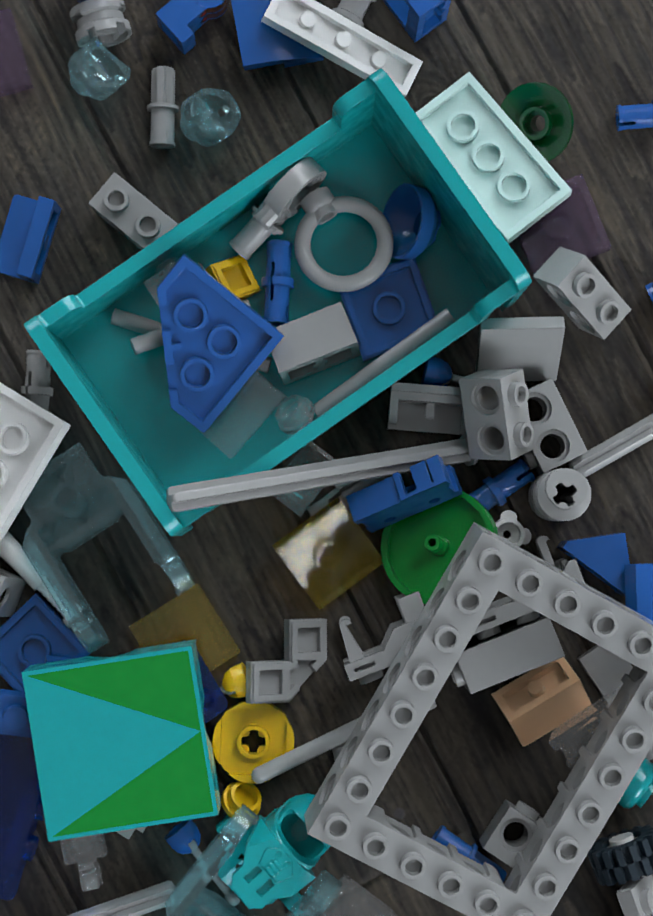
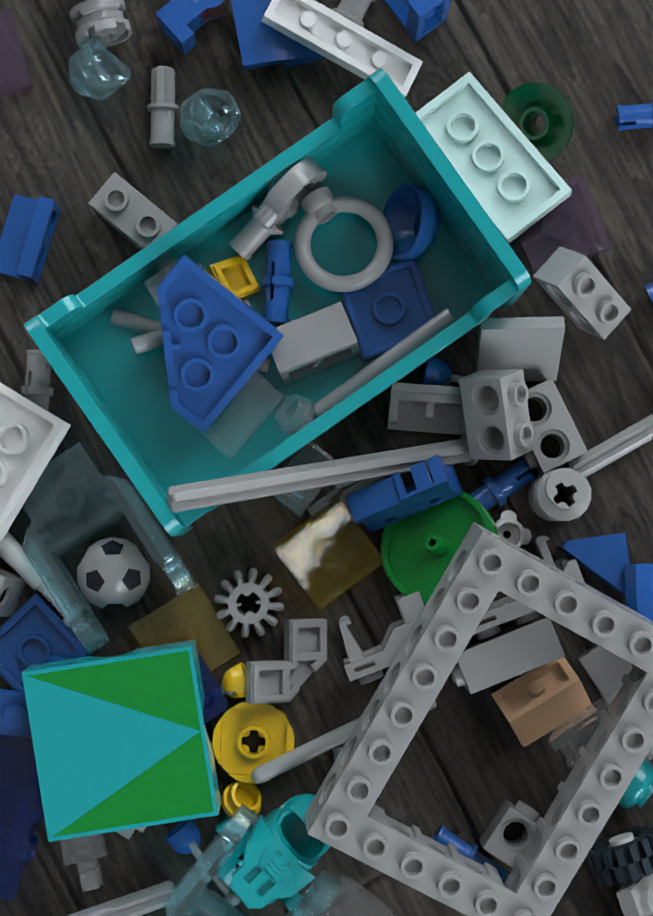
(113, 573): none -> light grey piece
(246, 589): none -> light grey gear

